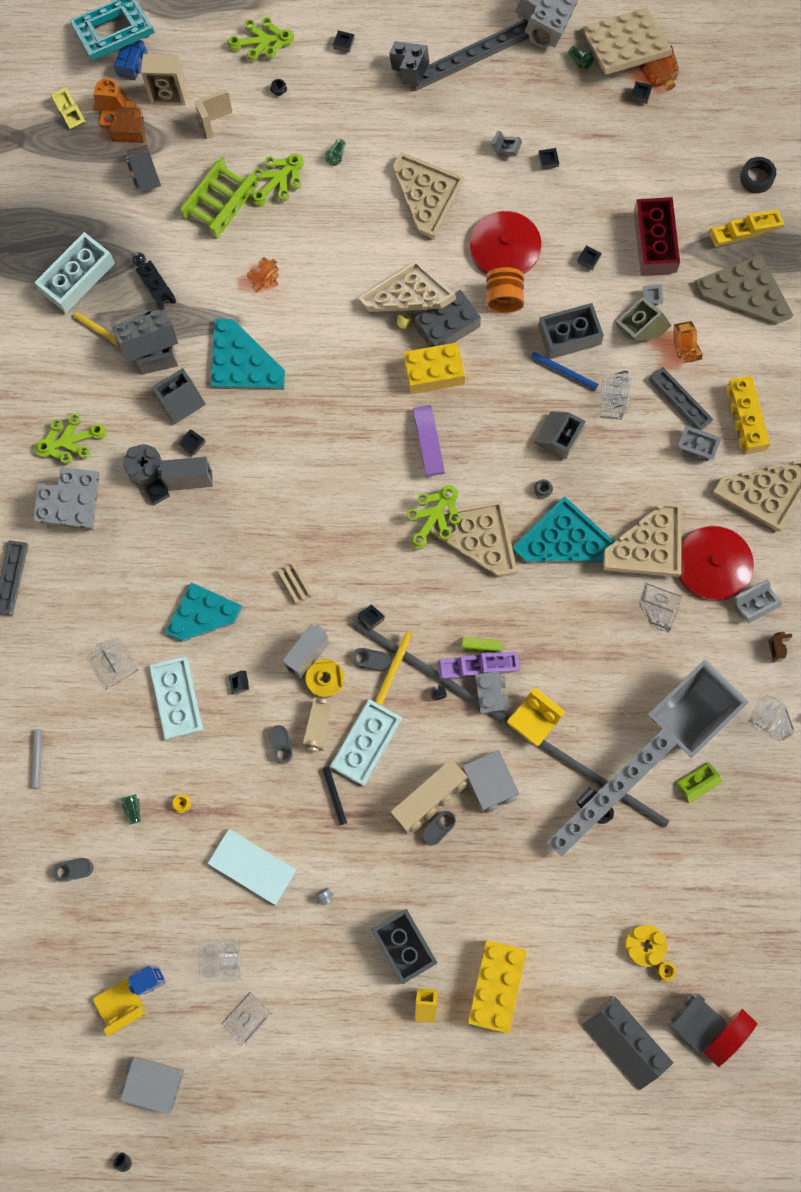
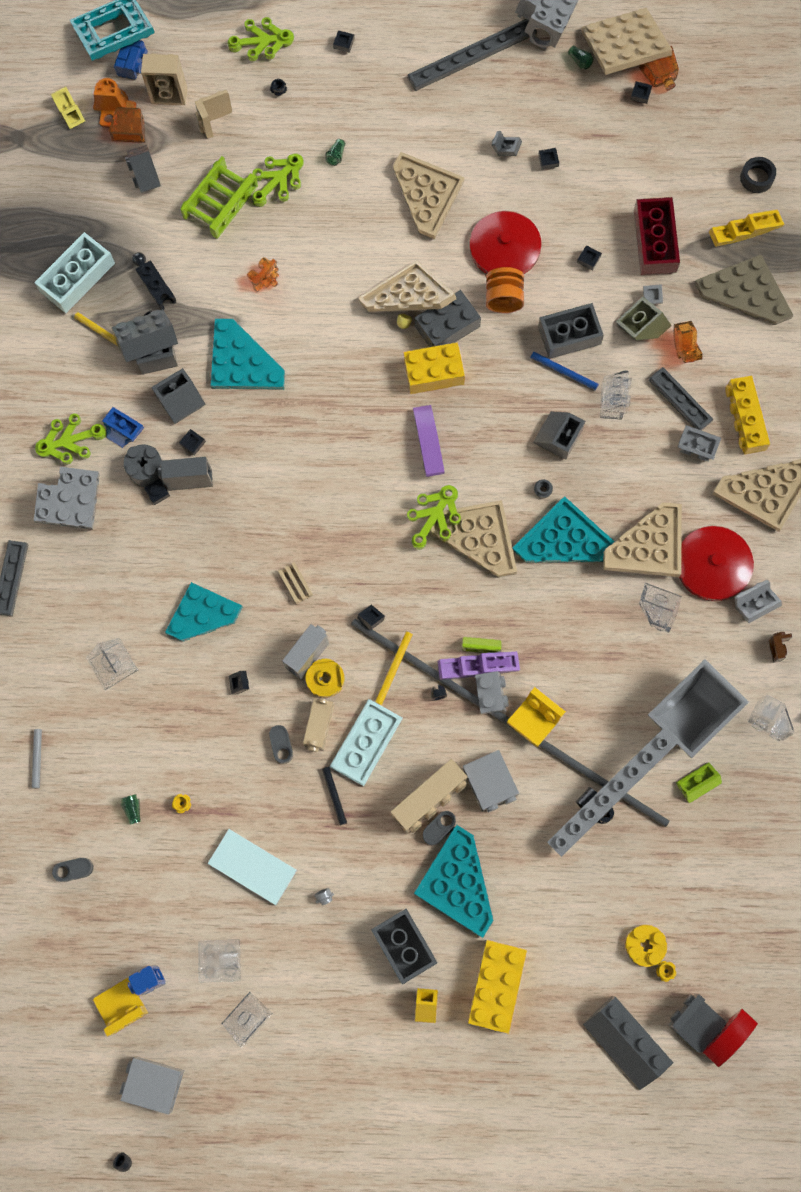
(121, 428): none -> blue slope
(176, 698): light aqua tile -> none
(375, 660): dark grey piece -> none
(410, 61): black brick -> none
(457, 883): none -> teal plate

